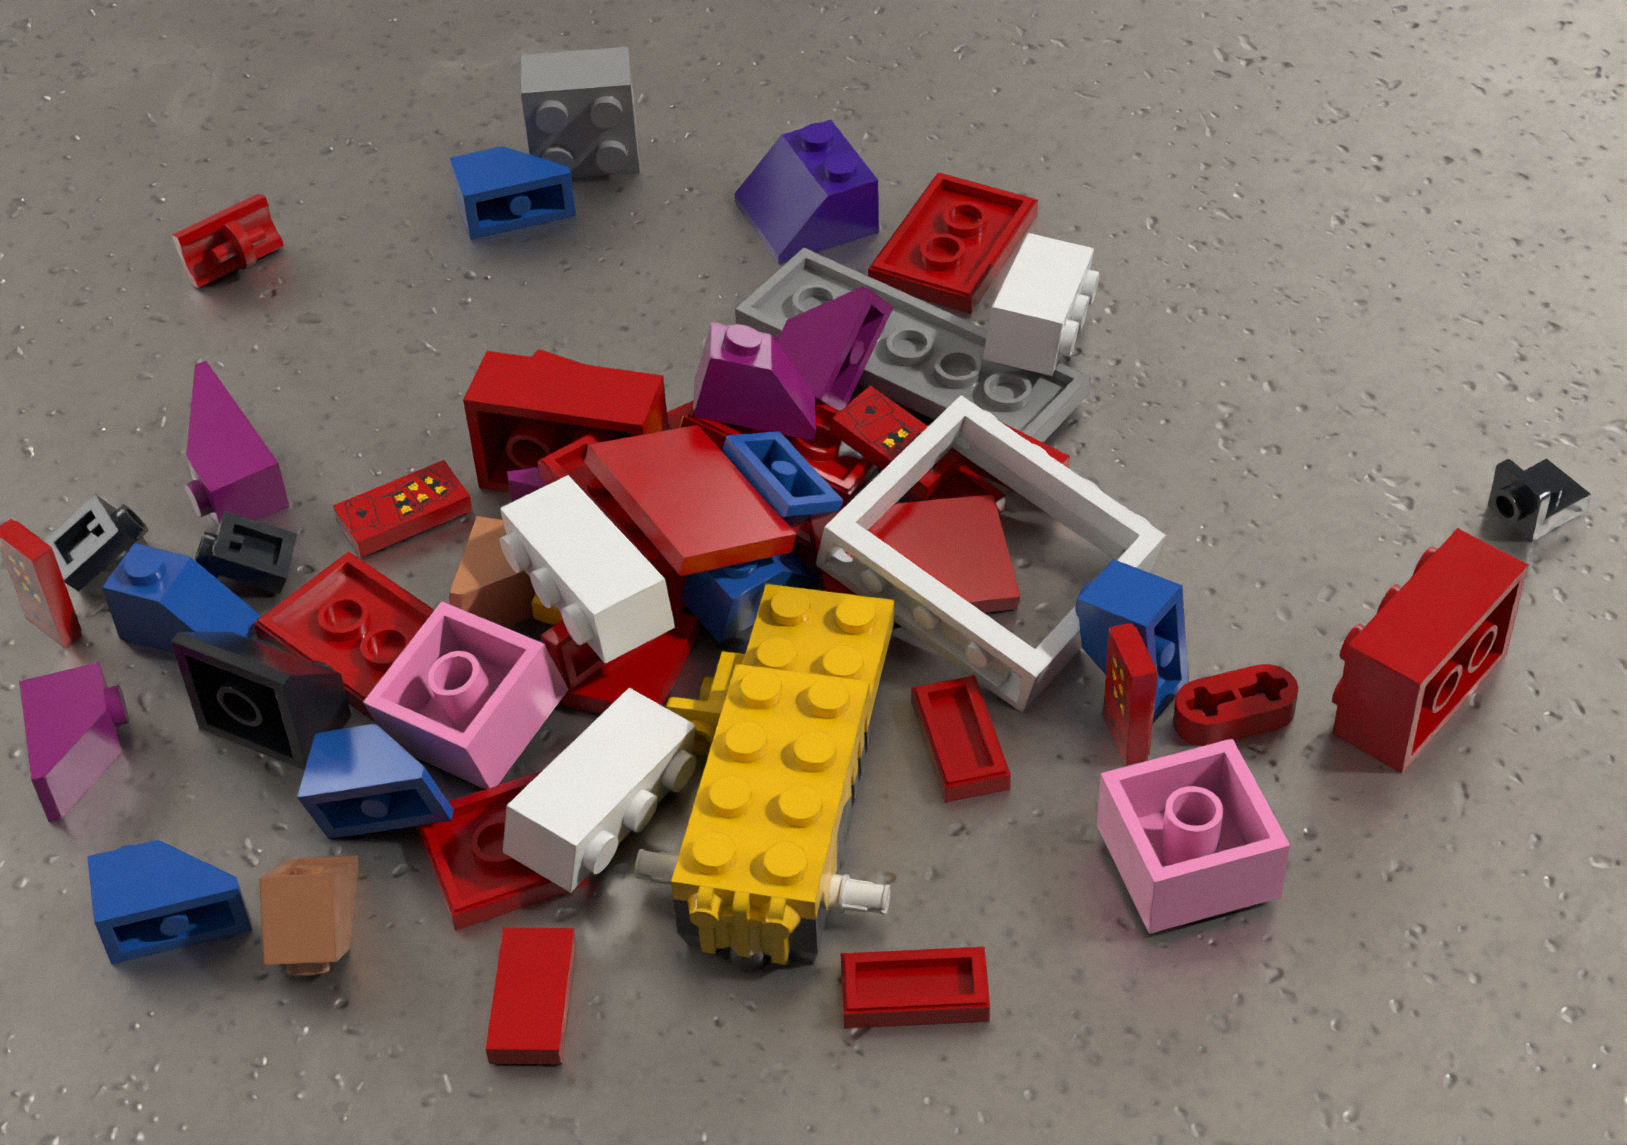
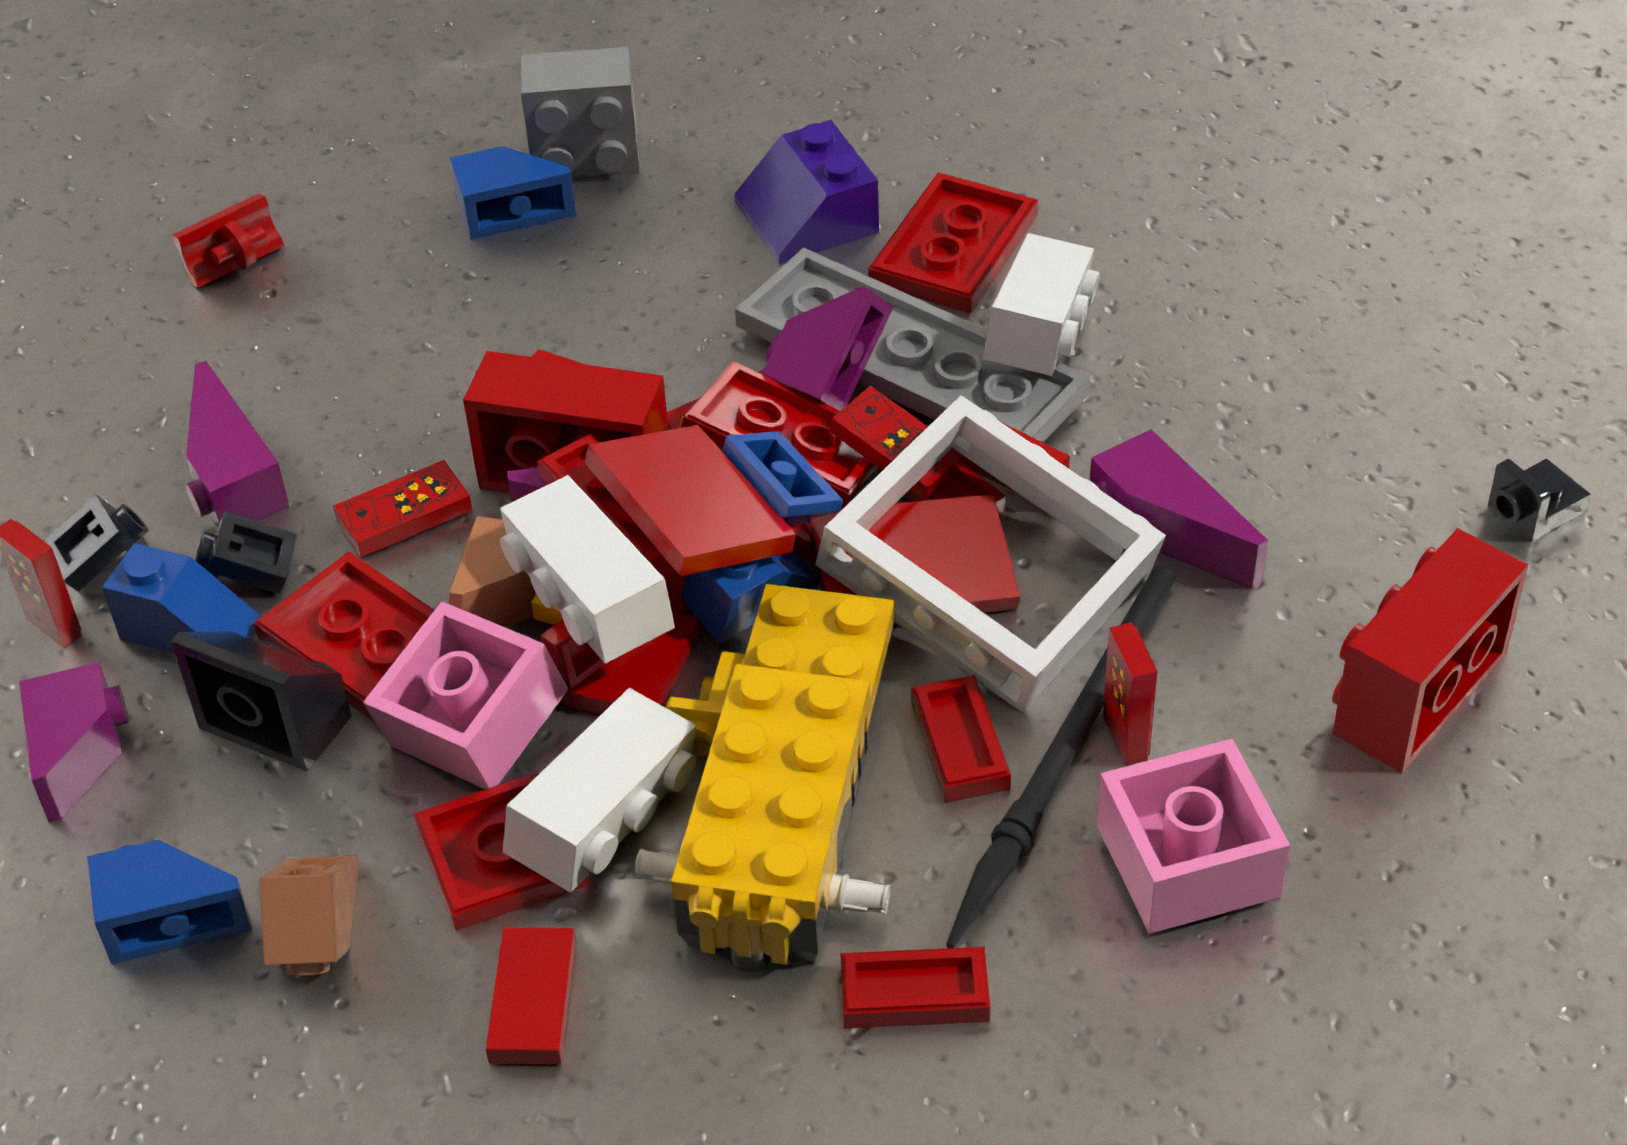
(367, 784): blue slope -> none
(752, 384): magenta slope -> none
(1017, 828): none -> black piece
(1152, 605): blue slope -> none
(1177, 501): none -> magenta slope
(1235, 704): red beam -> none

